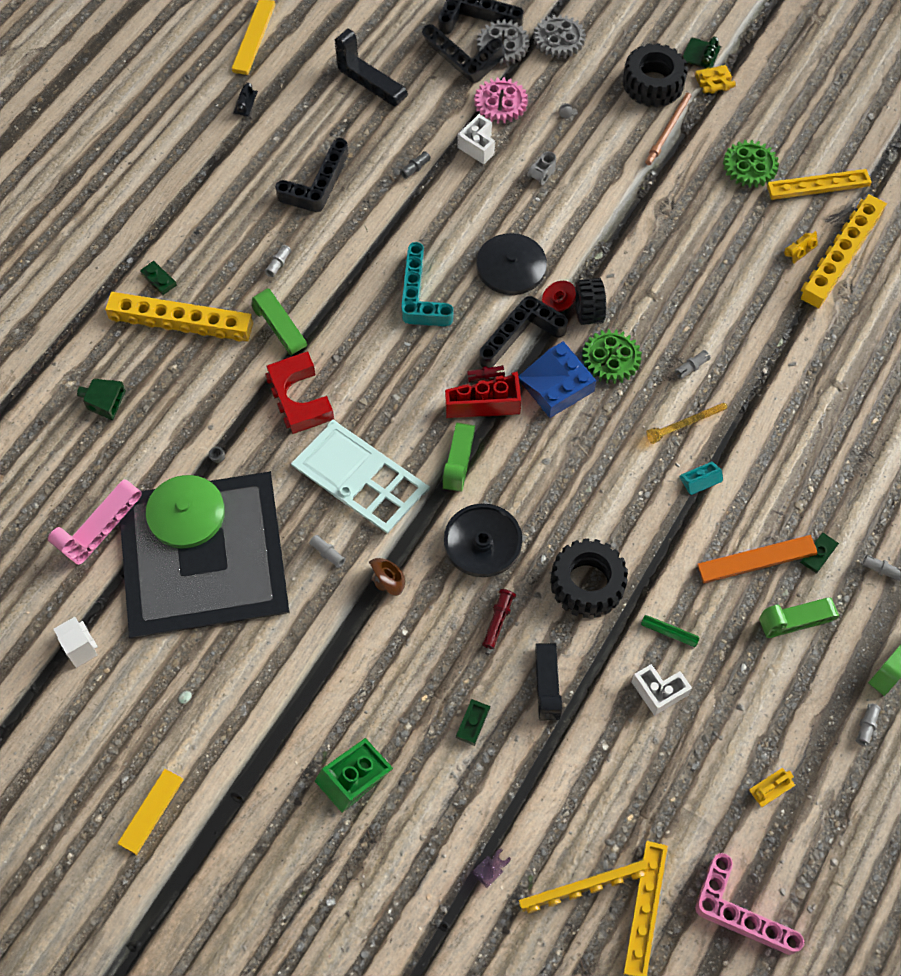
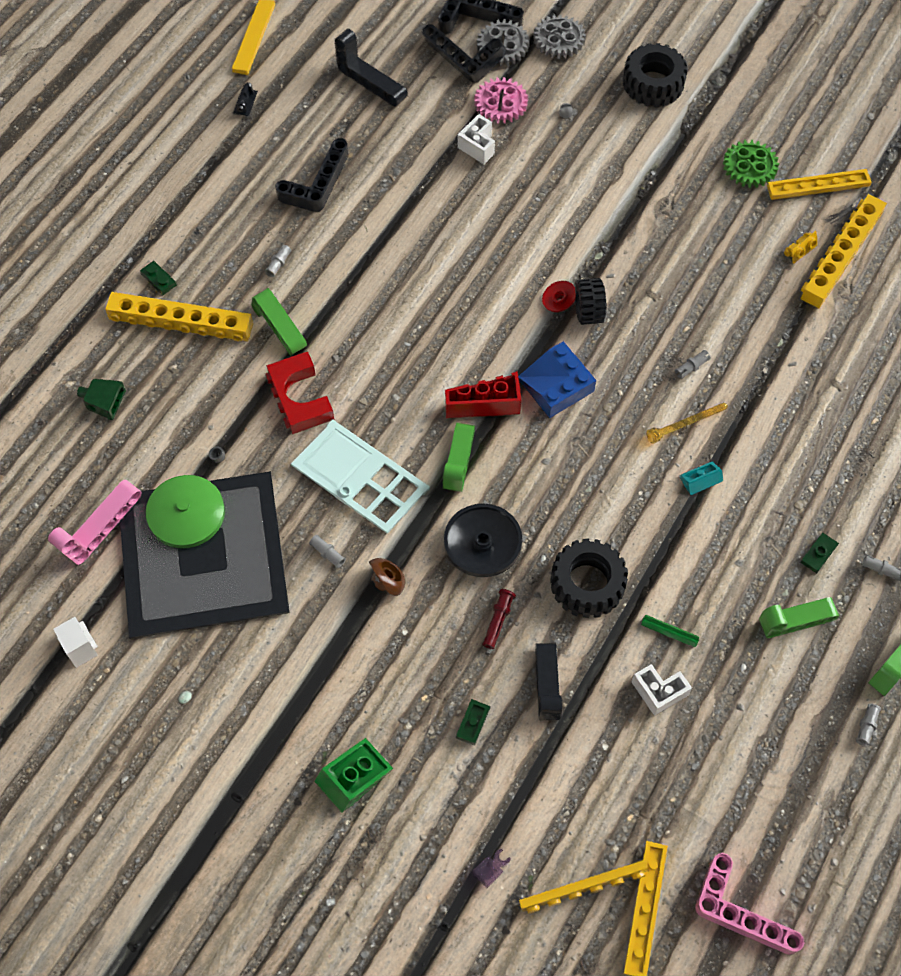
(150, 811): yellow tile -> none
(415, 165): dark grey pin -> none
(419, 308): teal beam -> none
(485, 373): dark red pin -> none
(511, 264): black dish -> none
(516, 327): black beam -> none
(543, 167): light grey piece -> none
(600, 347): bright green gear -> none
(656, 149): nougat bar -> none
(702, 52): dark green hinge -> none
(714, 79): yellow plate -> none
(757, 559): orange tile -> none
(772, 787): yellow hinge -> none

